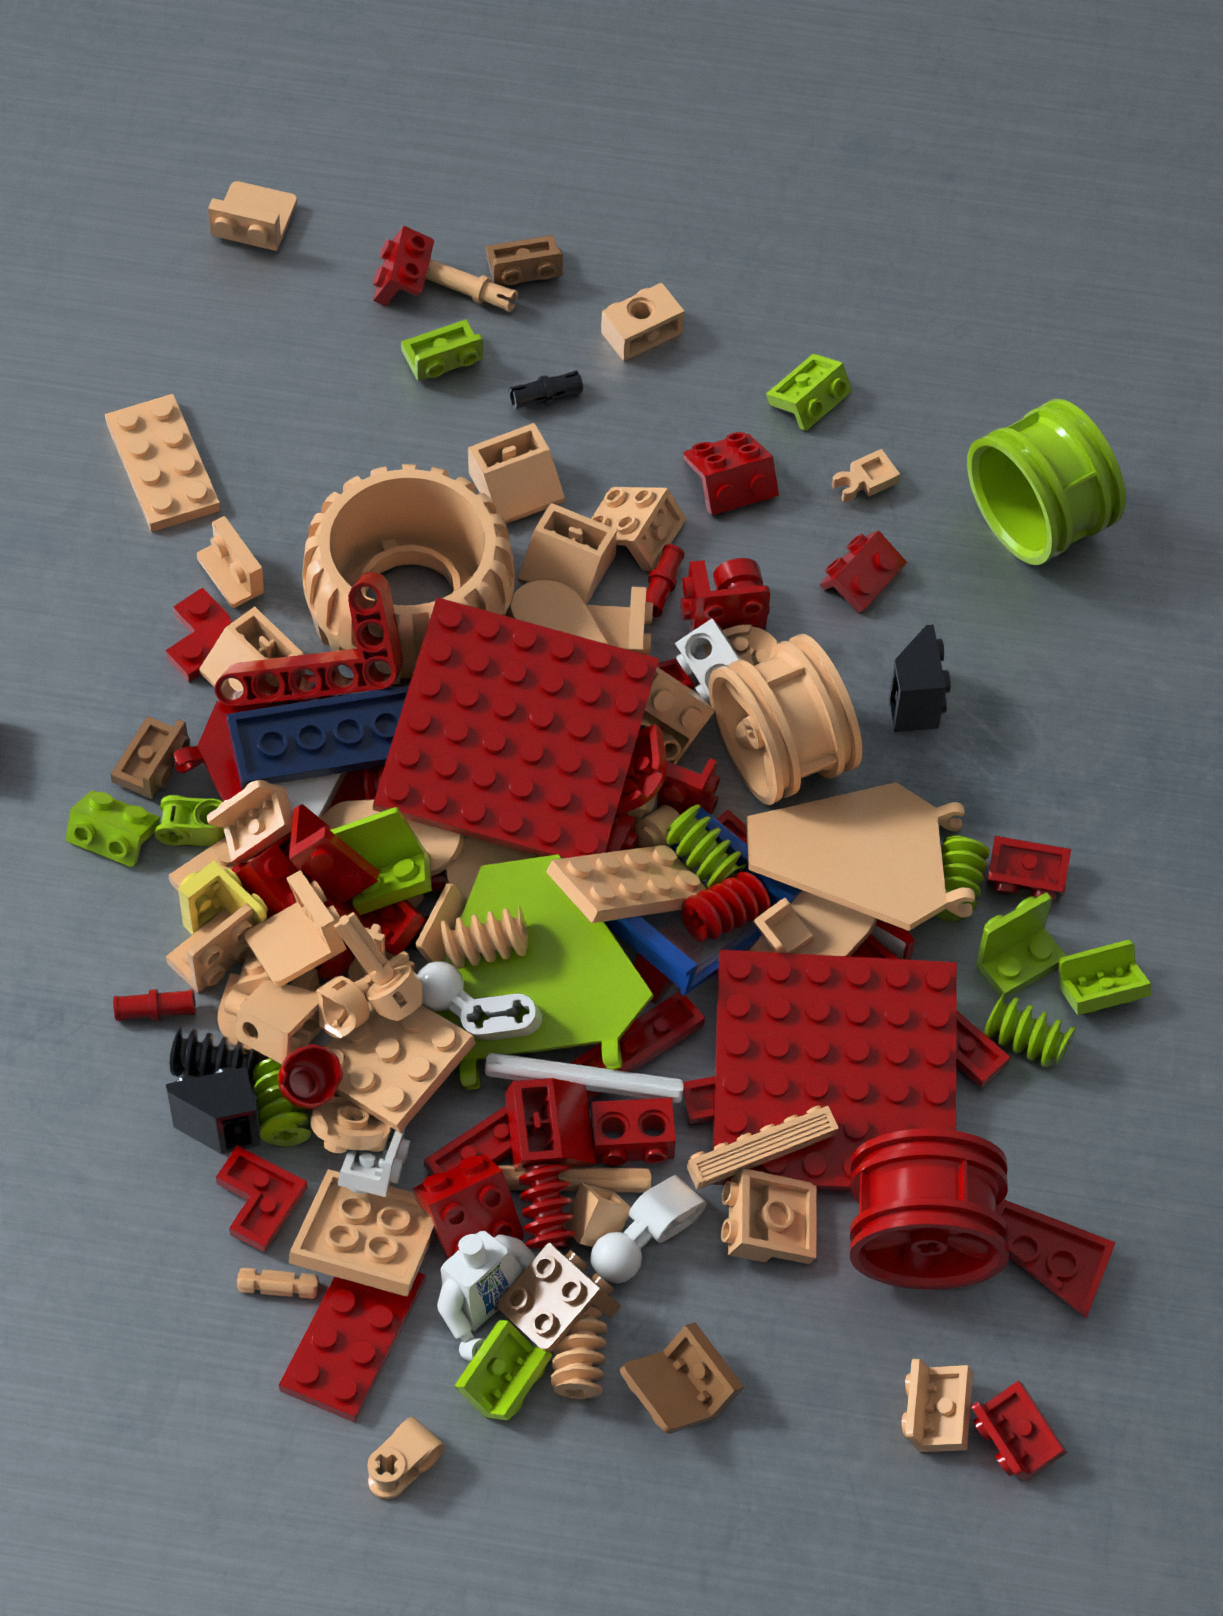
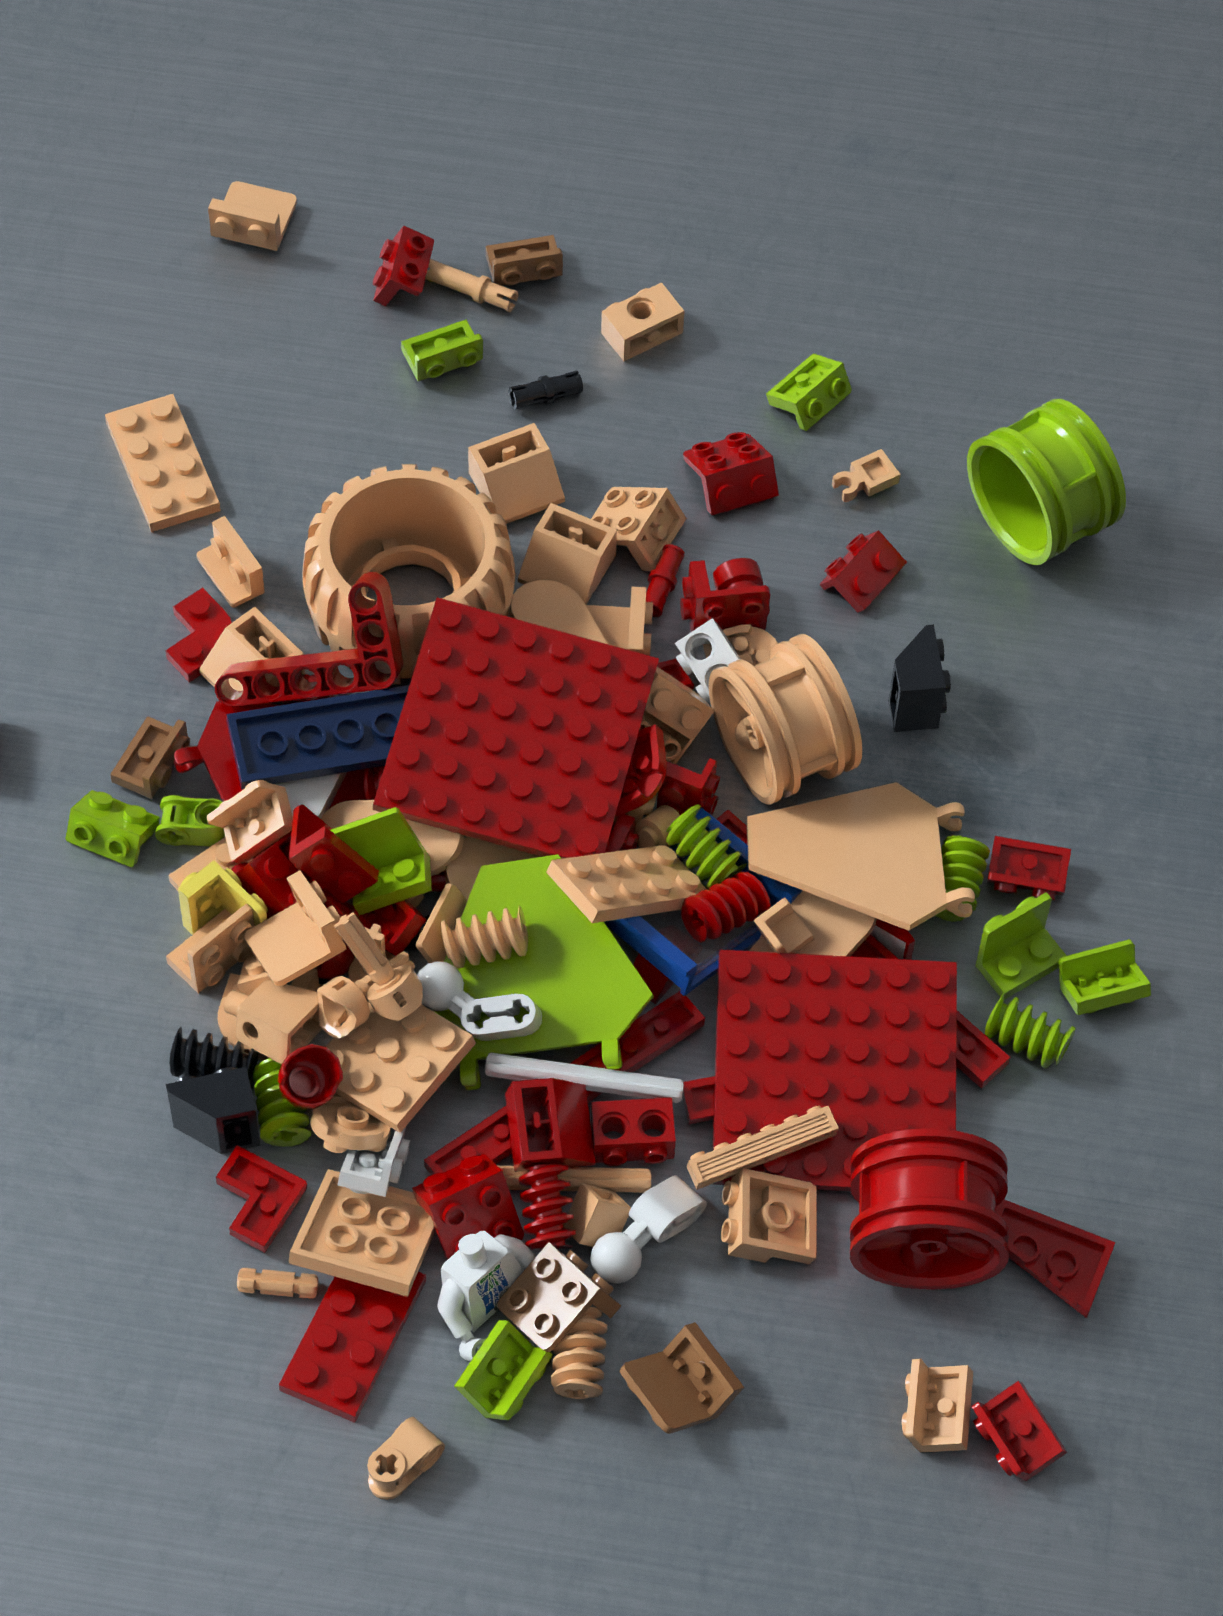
(154, 1005): red pin -> none

